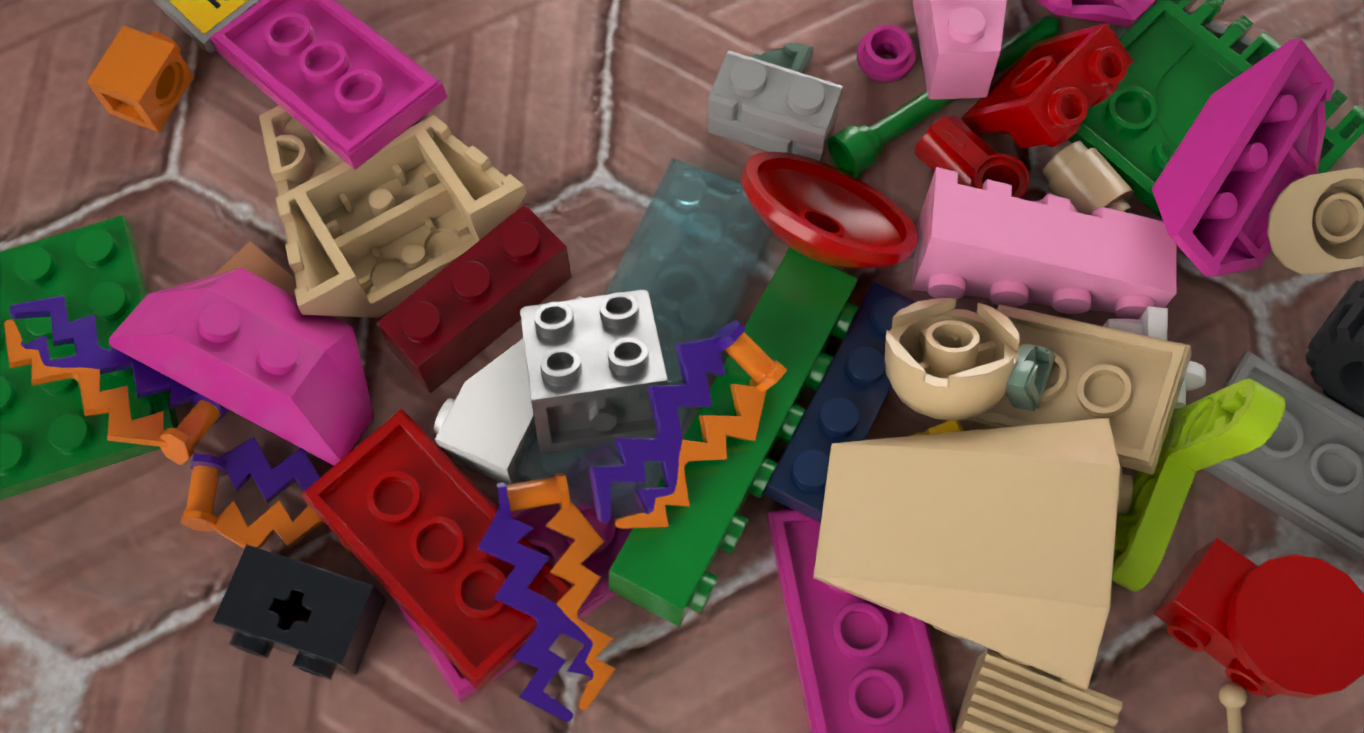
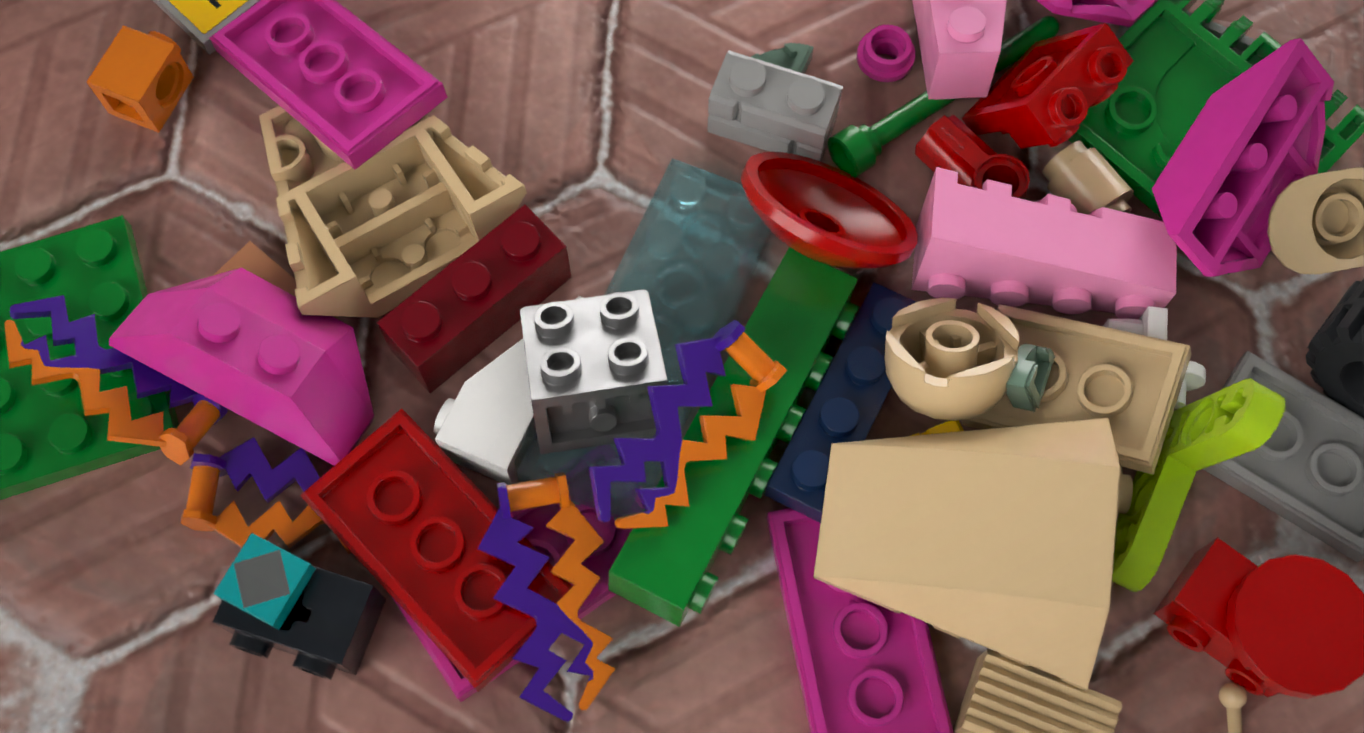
(265, 581): none -> teal tile

